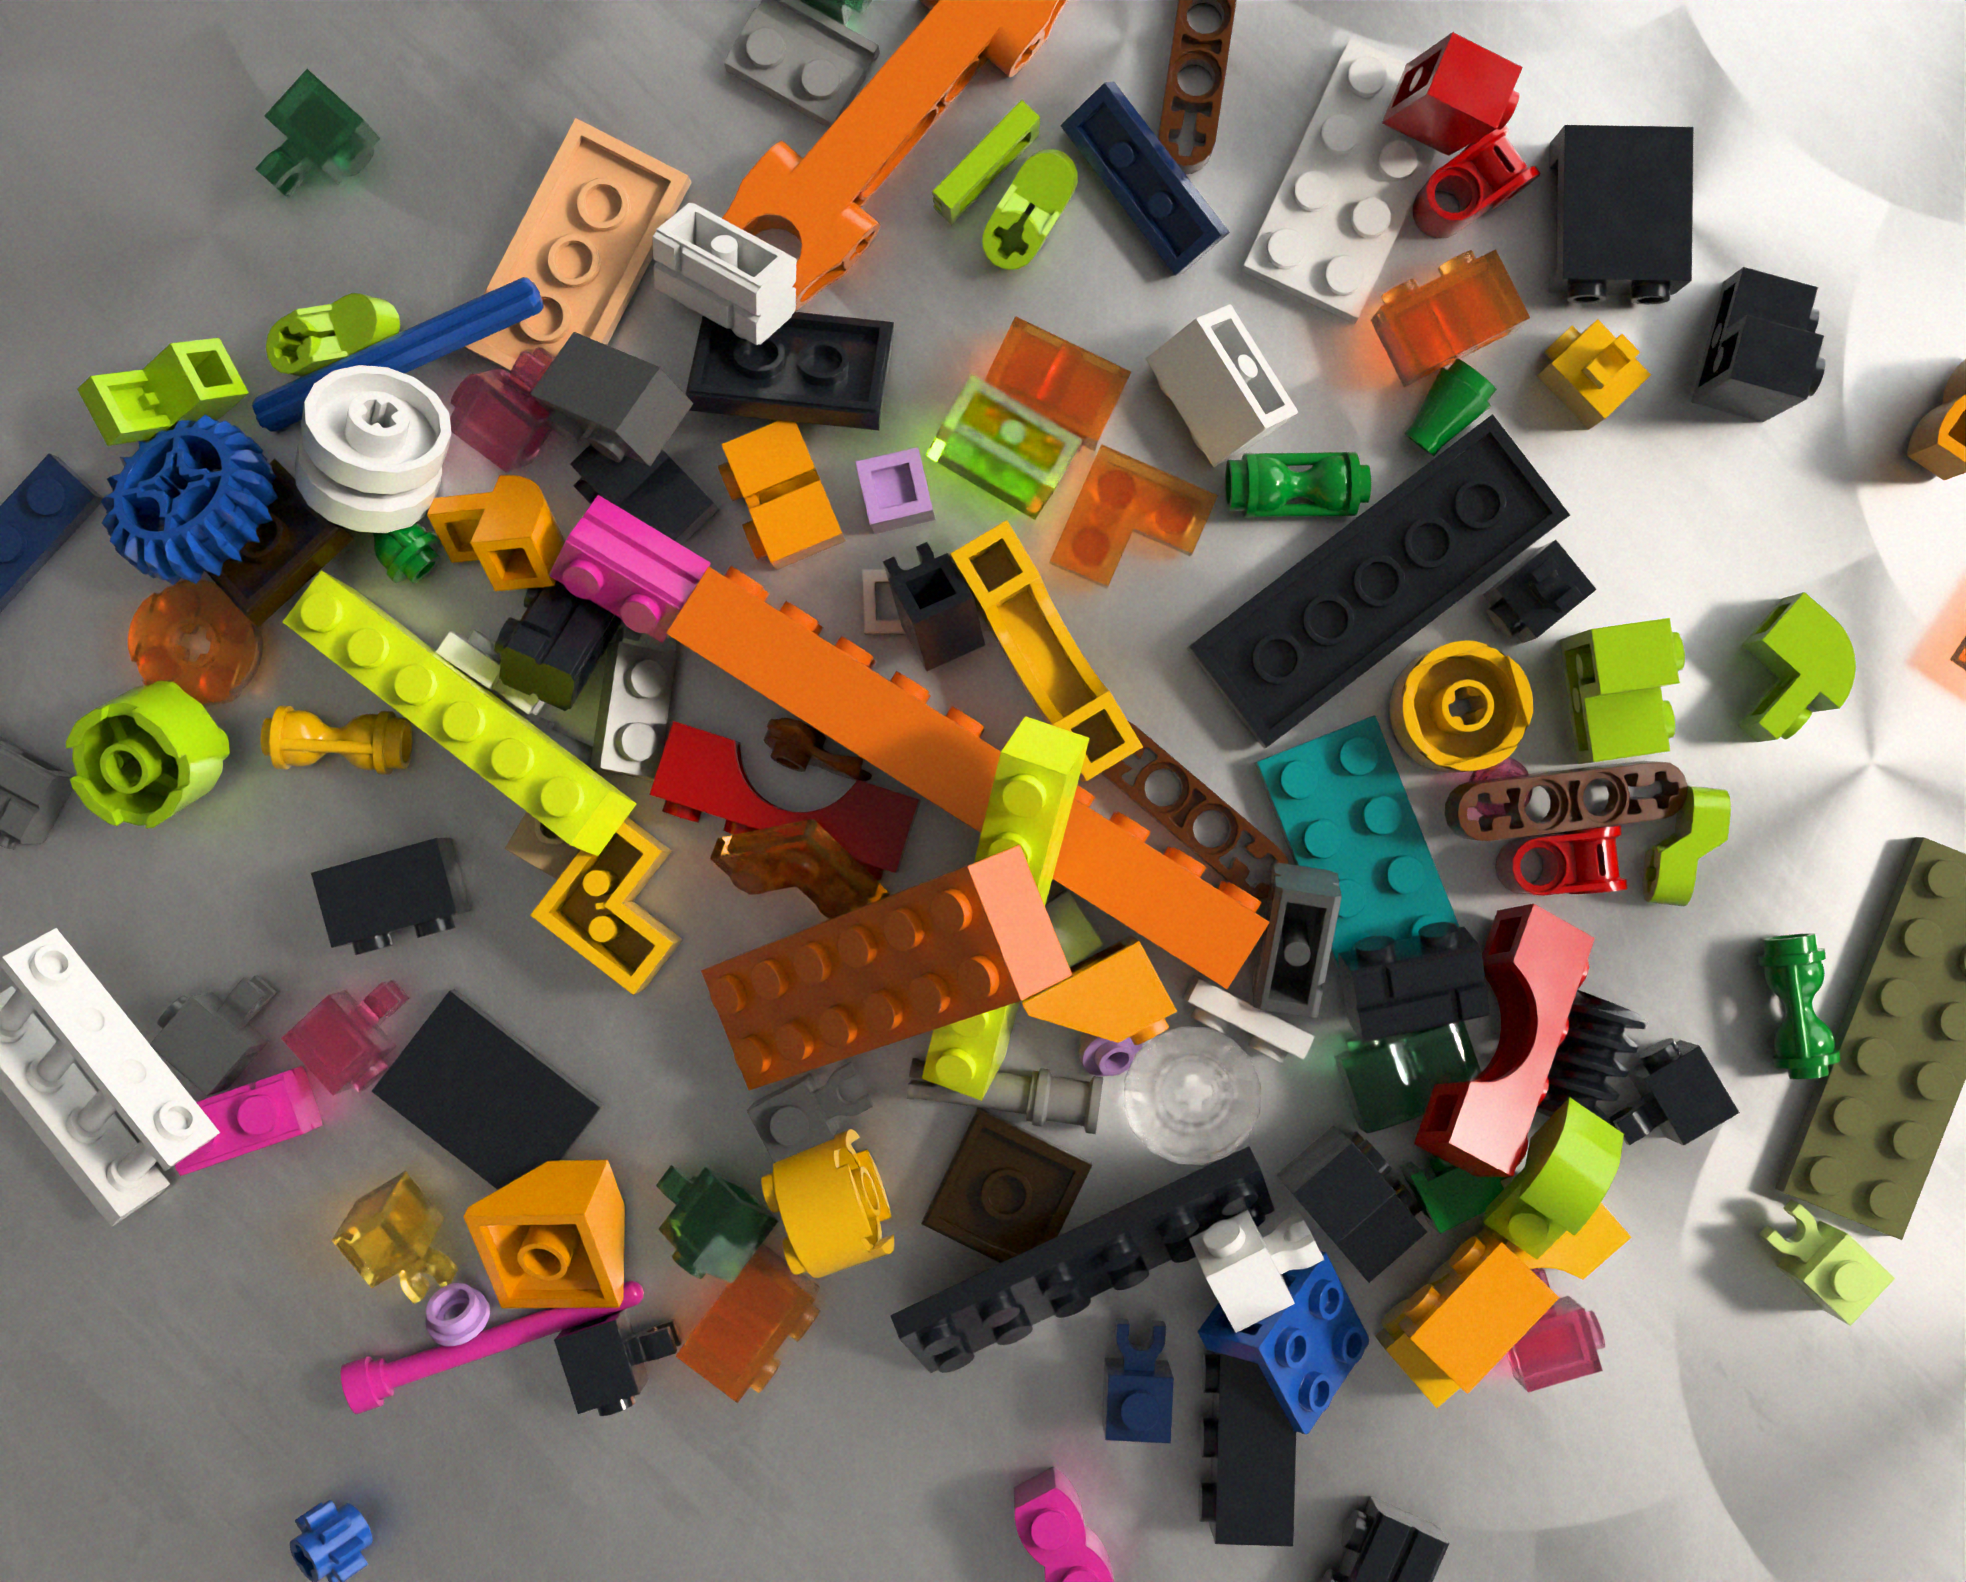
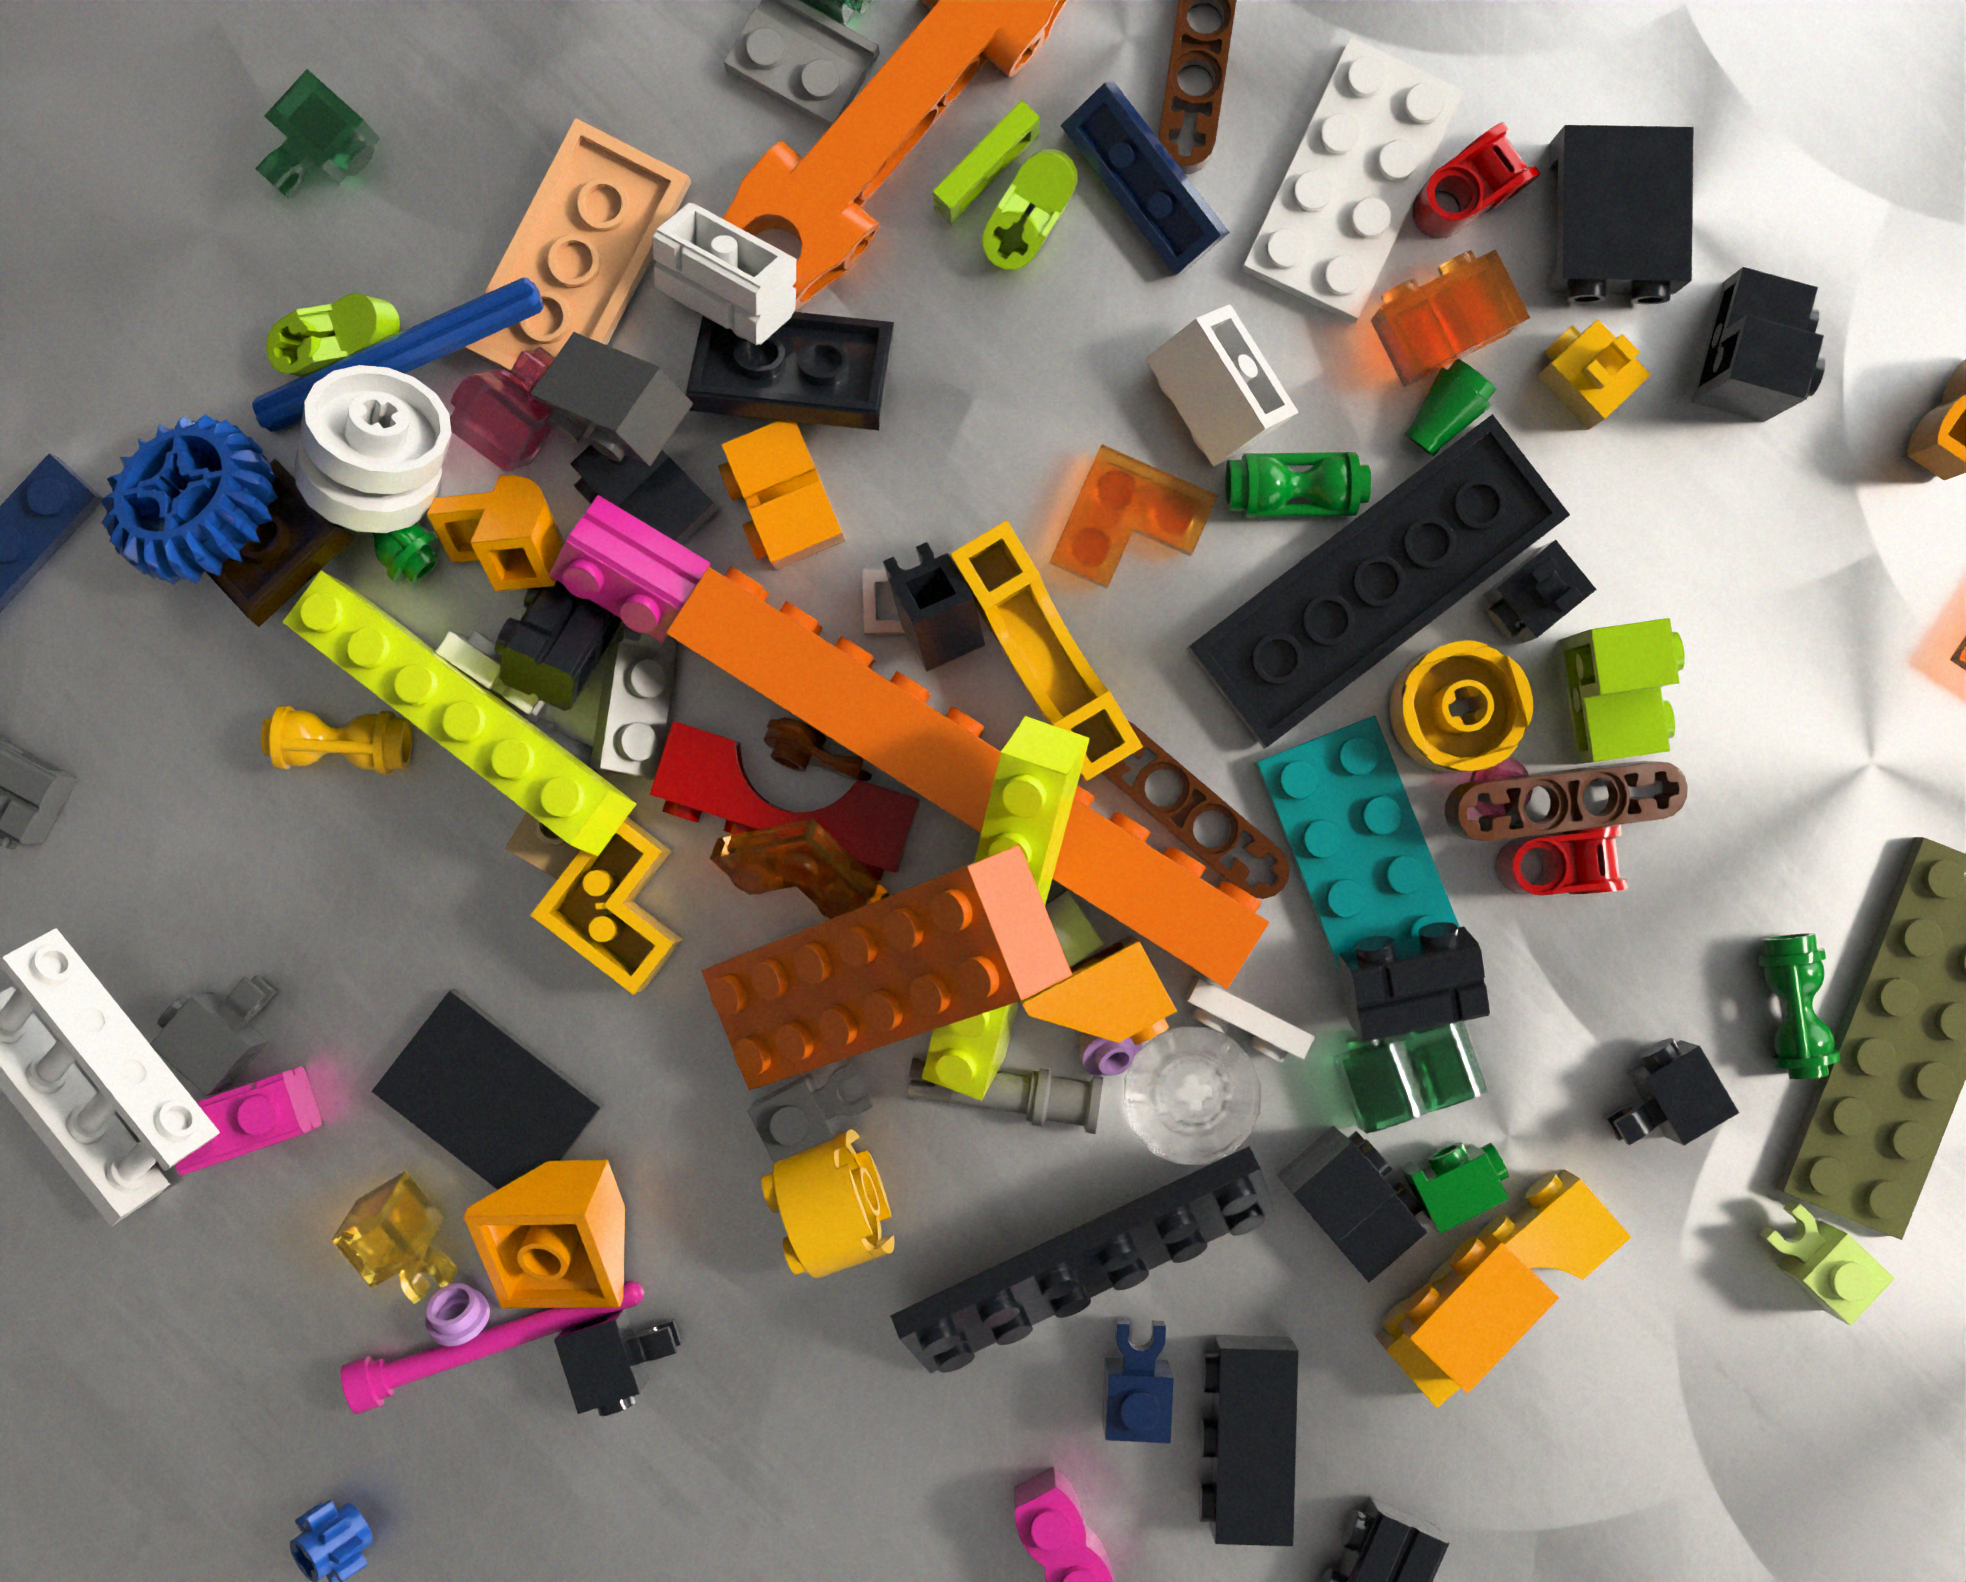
(146, 755): lime brick -> none
(175, 386): lime brick -> none
(180, 610): clear orange plate -> none
(344, 1039): clear pink brick -> none
(391, 893): black brick -> none
(713, 1223): clear green brick -> none
(749, 1323): clear orange brick -> none
(895, 490): lavender panel -> none
(1003, 447): clear neon green brick -> none
(1005, 1189): dark brown plate -> none
(1058, 380): clear orange brick -> none
(1248, 1268): white brick -> none
(1297, 941): dark grey brick -> none
(1301, 1348): blue bracket -> none
(1454, 95): red brick -> none
(1535, 972): arch -> none
(1557, 1345): clear pink brick -> none
(1562, 1182): lime brick -> none
(1591, 1055): black piece -> none
(1673, 862): lime piece -> none
(1810, 659): lime brick -> none

